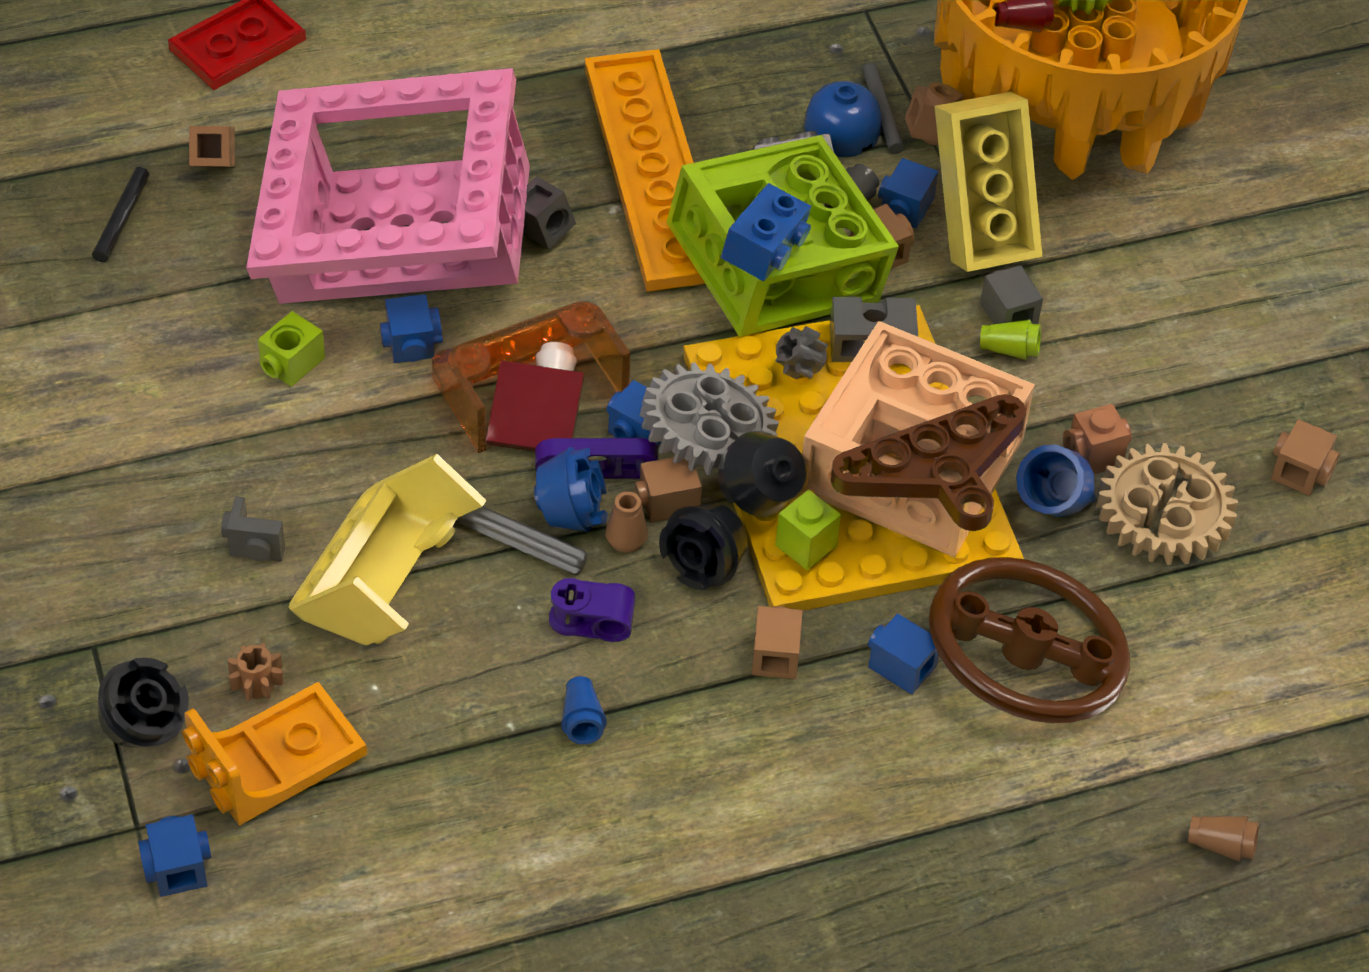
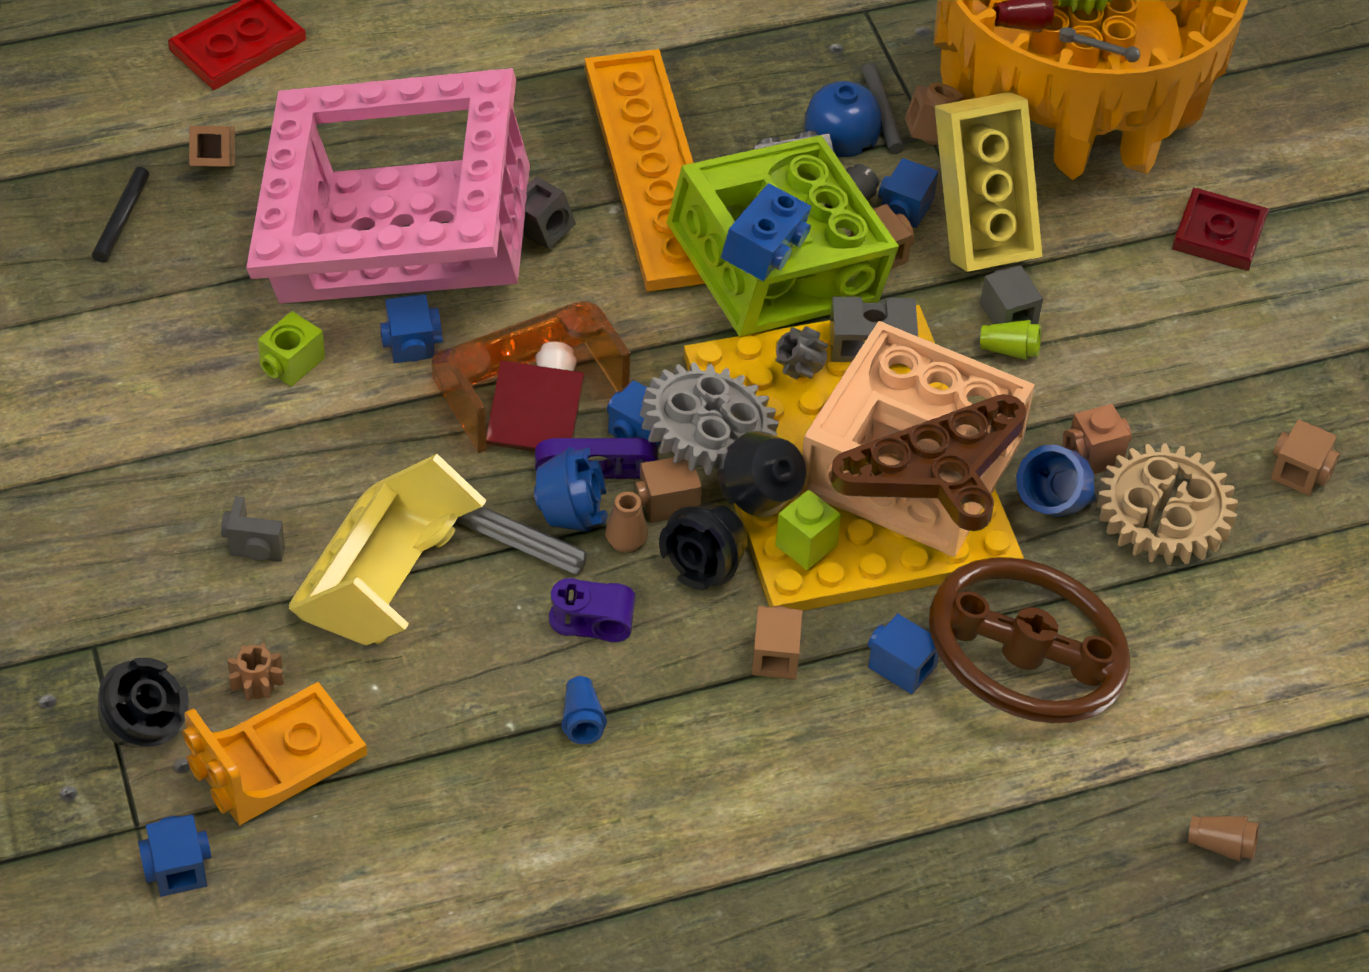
(1069, 35): none -> dark grey hinge
(1220, 229): none -> dark red tile

